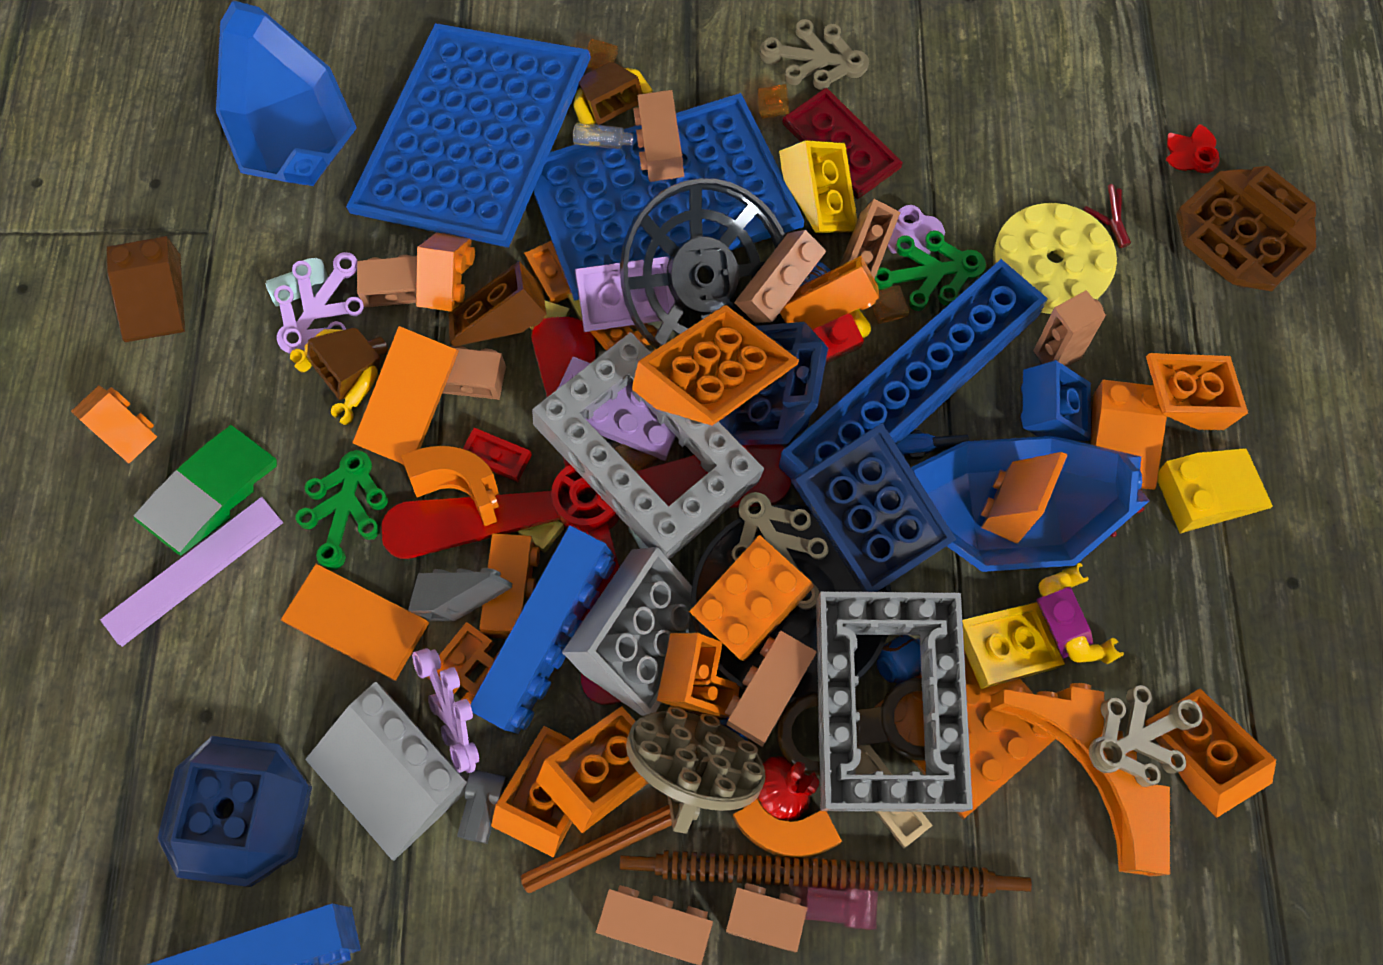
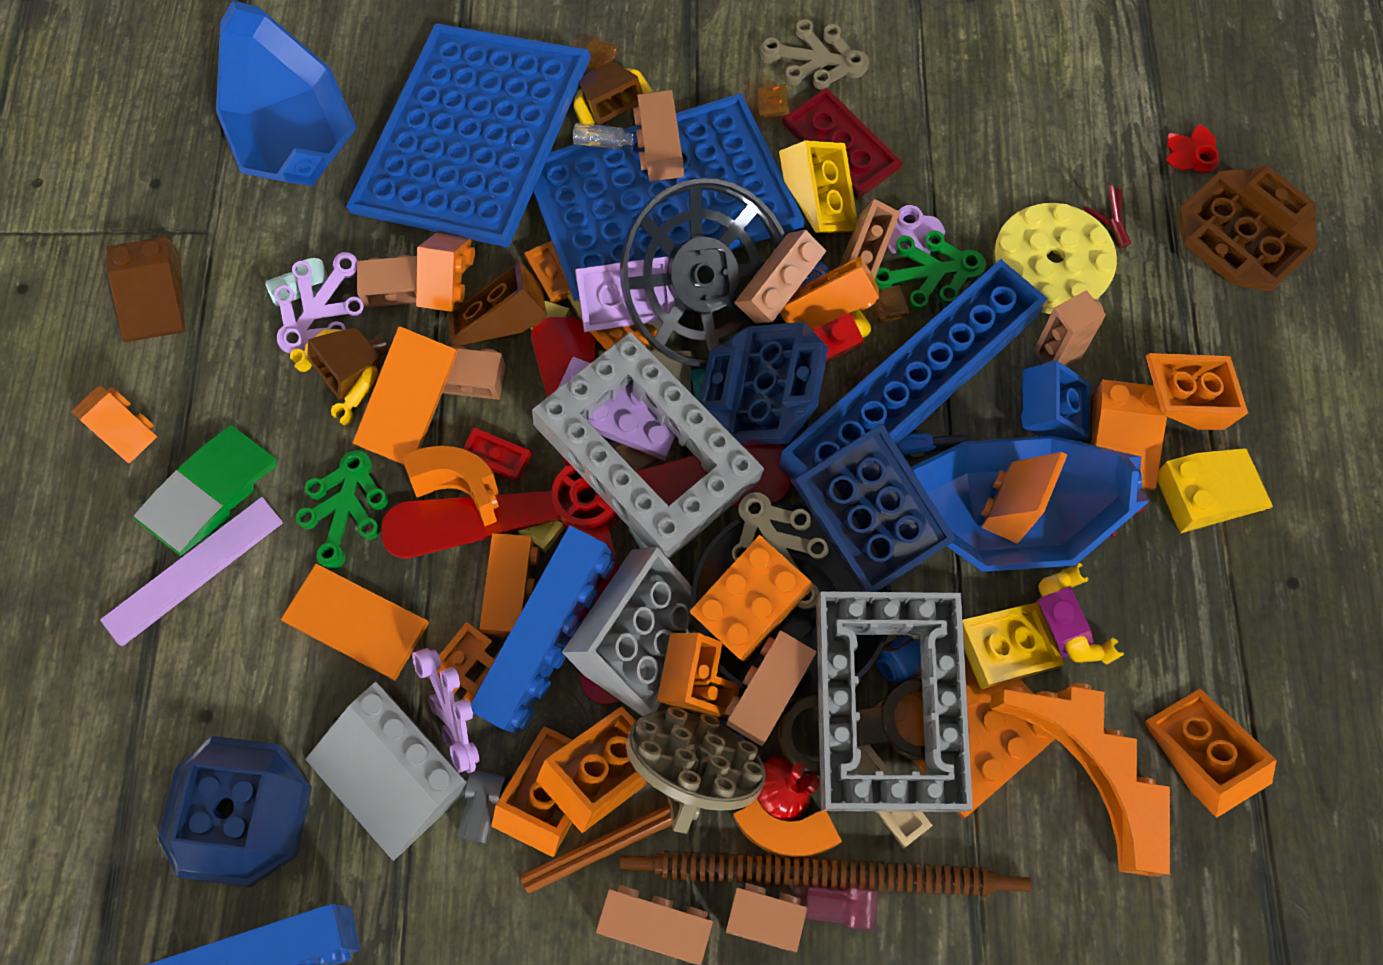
(454, 595): dark grey slope -> none
(711, 368): orange slope -> none
(1139, 737): dark tan plant -> none

